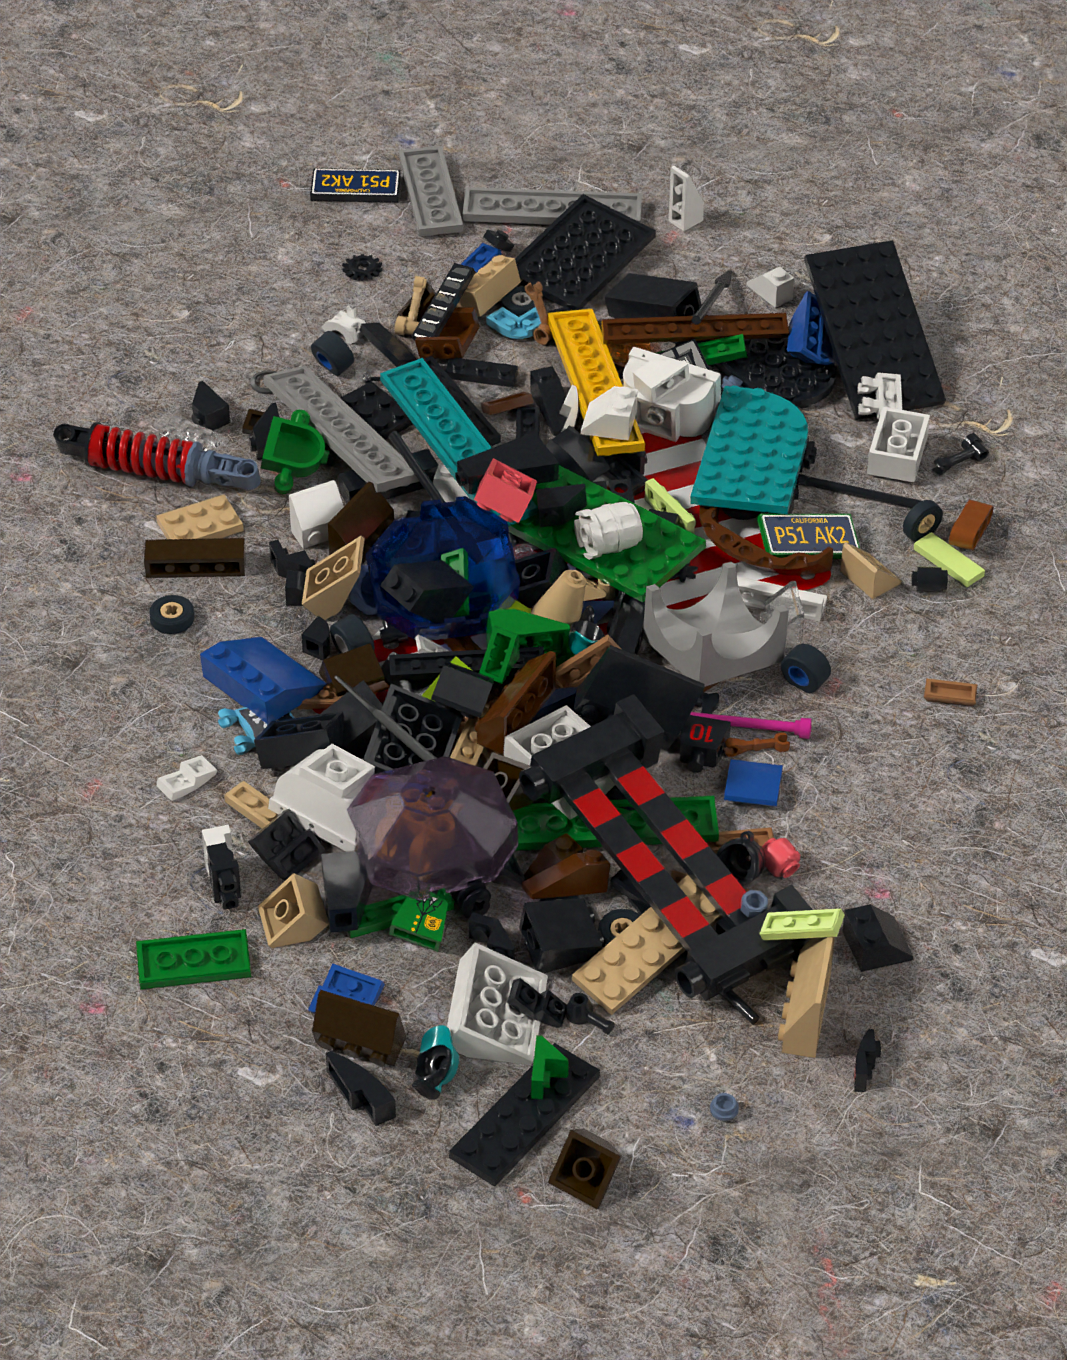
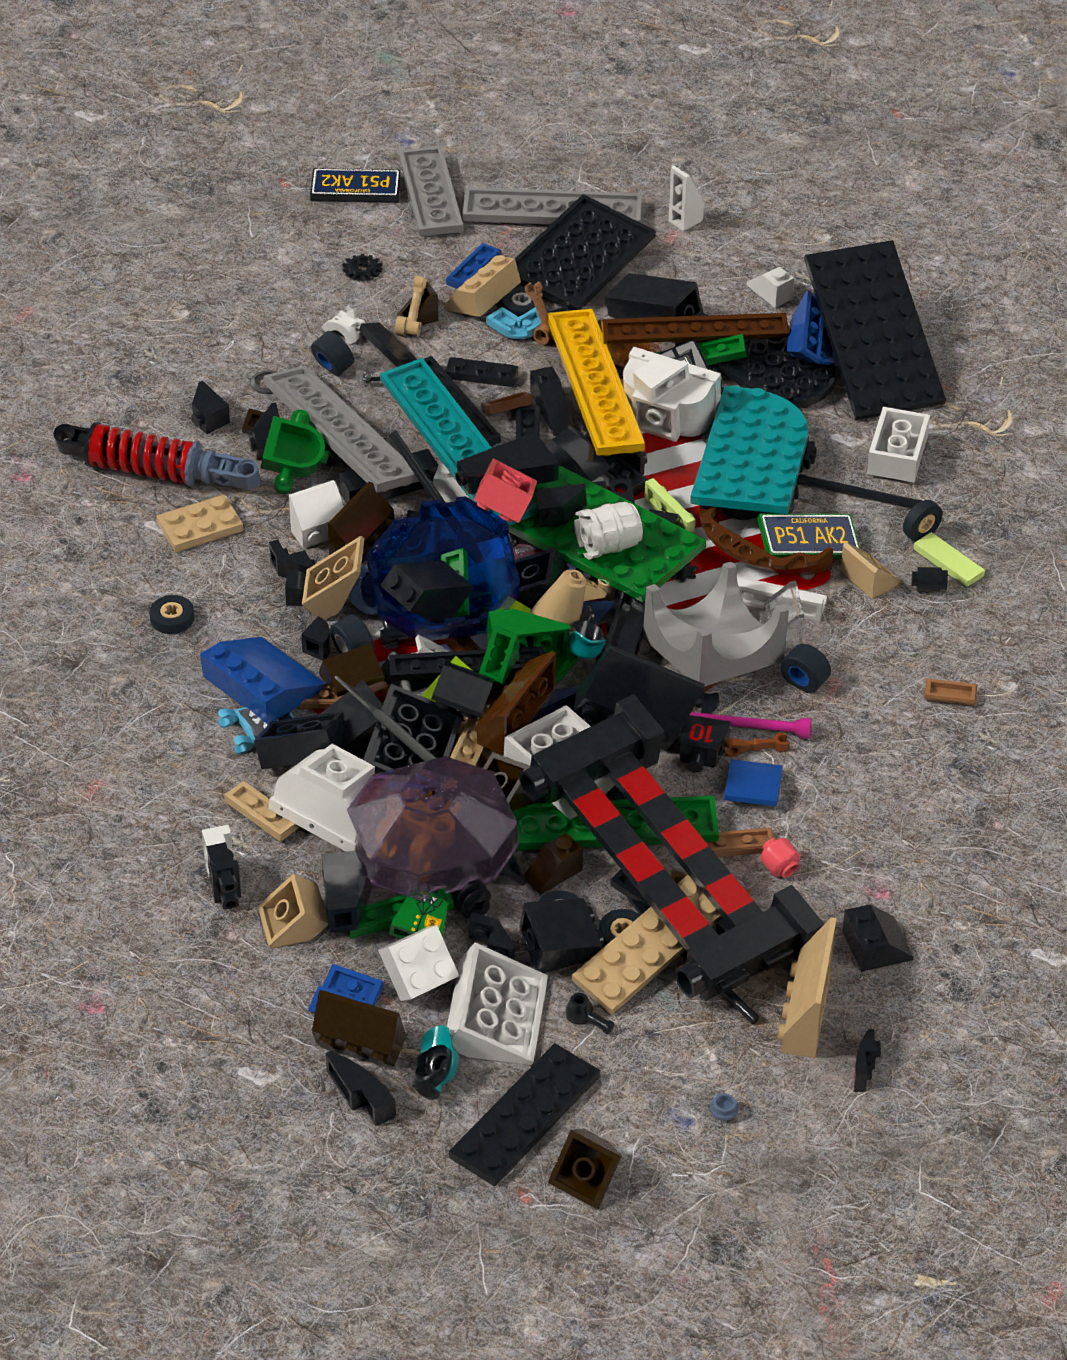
(189, 431): clear plate -> none
(191, 776): white slope -> none
(193, 959): green tile -> none
(195, 558): dark brown brick -> none
(286, 845): black slope -> none
(377, 409): black plate -> none
(418, 963): none -> white brick
(444, 301): tile -> none
(454, 337): reddish brown panel -> none
(499, 240): black plate -> none
(540, 1006): black slope -> none
(547, 1063): green slope -> none
(570, 407): white slope -> none
(572, 876): reddish brown slope -> none
(576, 669): medium nougat plate -> none
(611, 414): white slope -> none
(720, 283): black piece -> none
(732, 381): sand blue plate -> none
(736, 855): black hair -> none
(753, 903): sand blue tile -> none
(802, 924): yellowish green tile -> none
(887, 393): white plate -> none
(971, 525): dark orange beam -> none
(972, 448): black brick -> none

